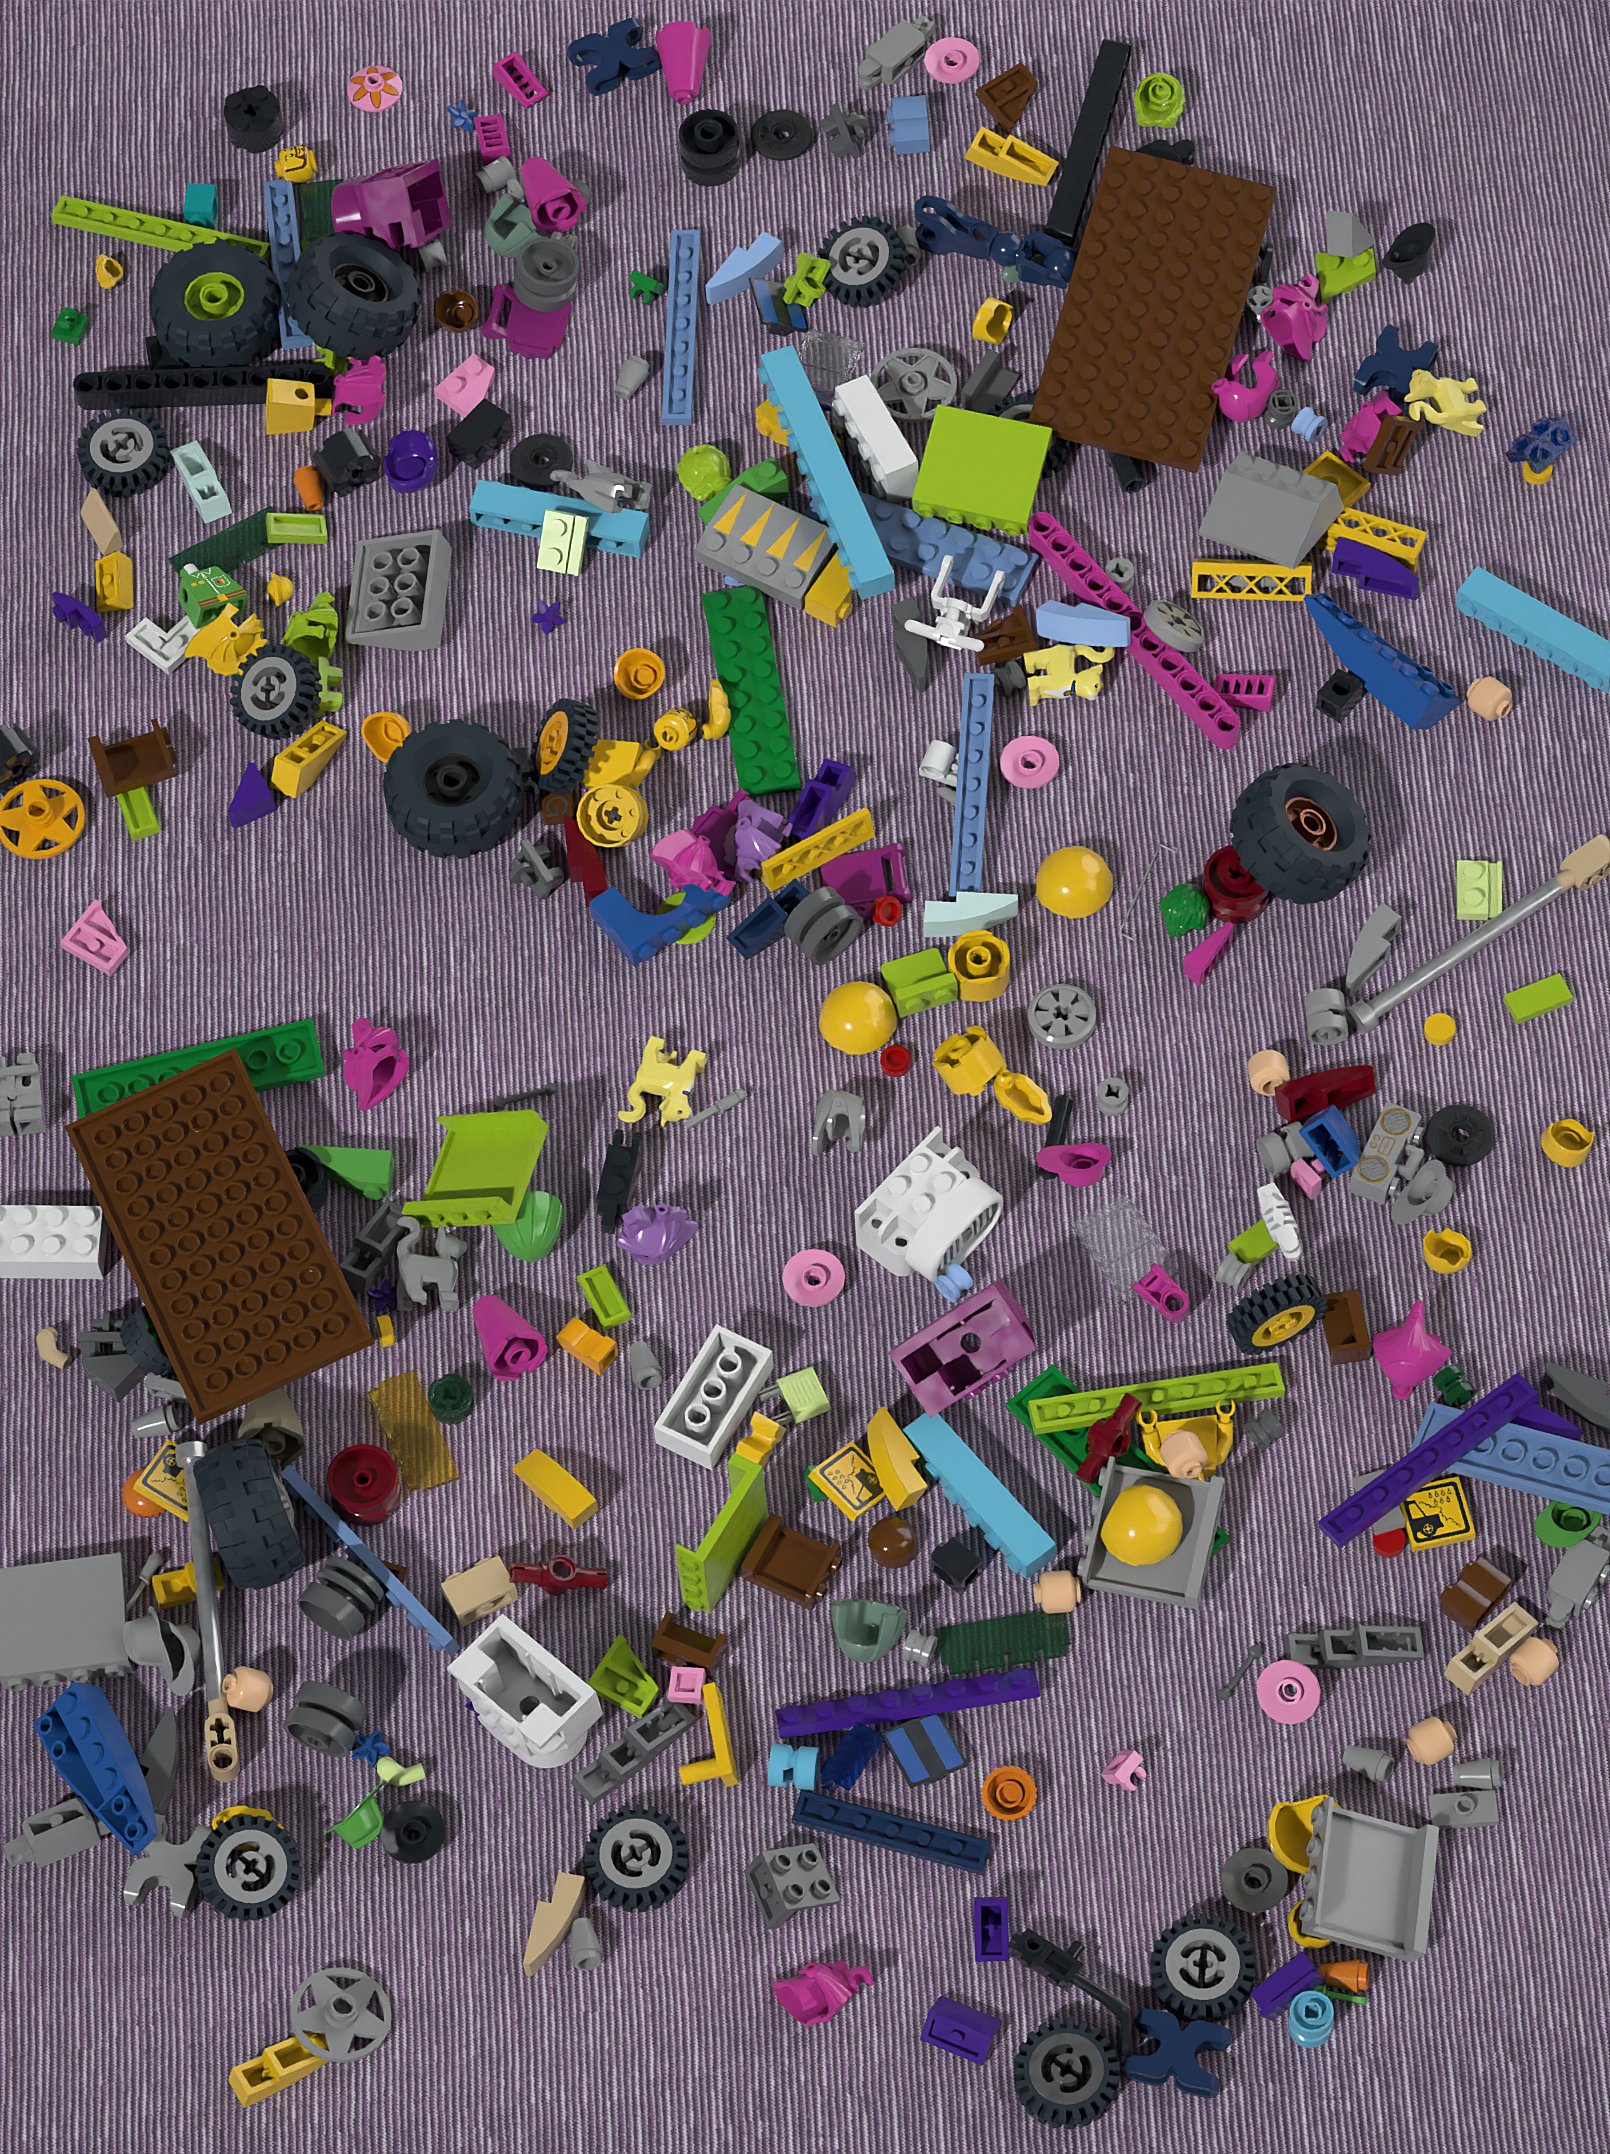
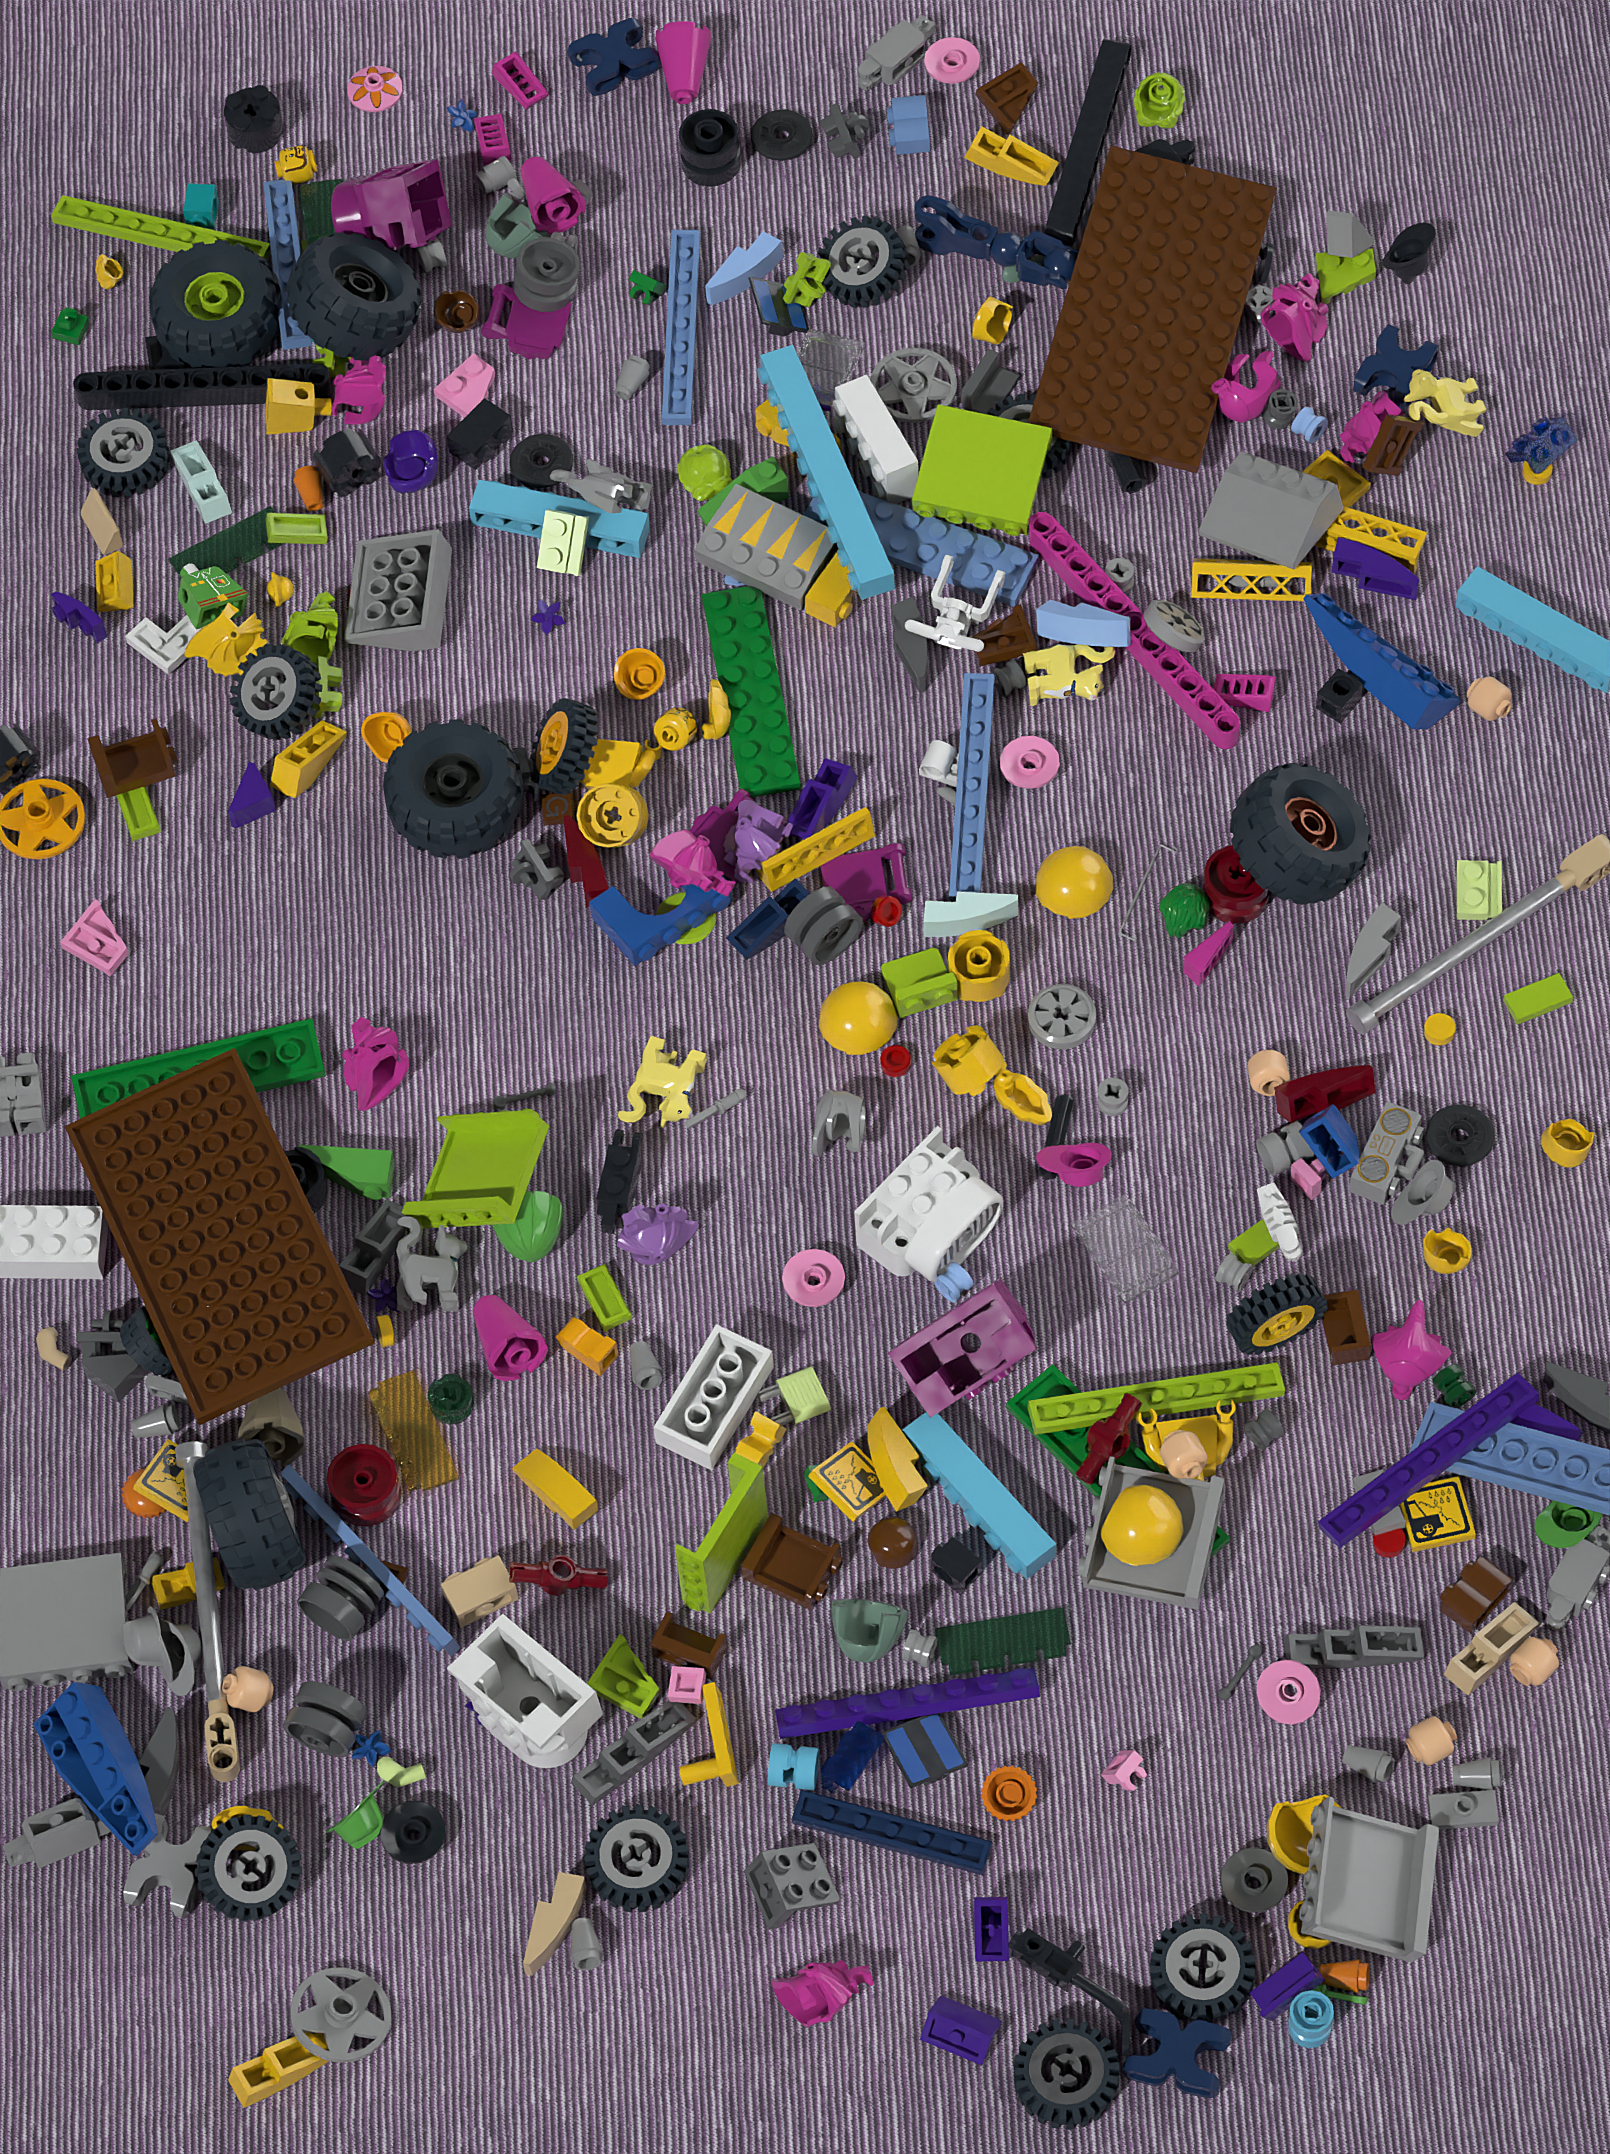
(1057, 1591): light nougat head -> none
(1158, 1290): dark pink piece -> none
(1326, 1016): light grey wheel -> none

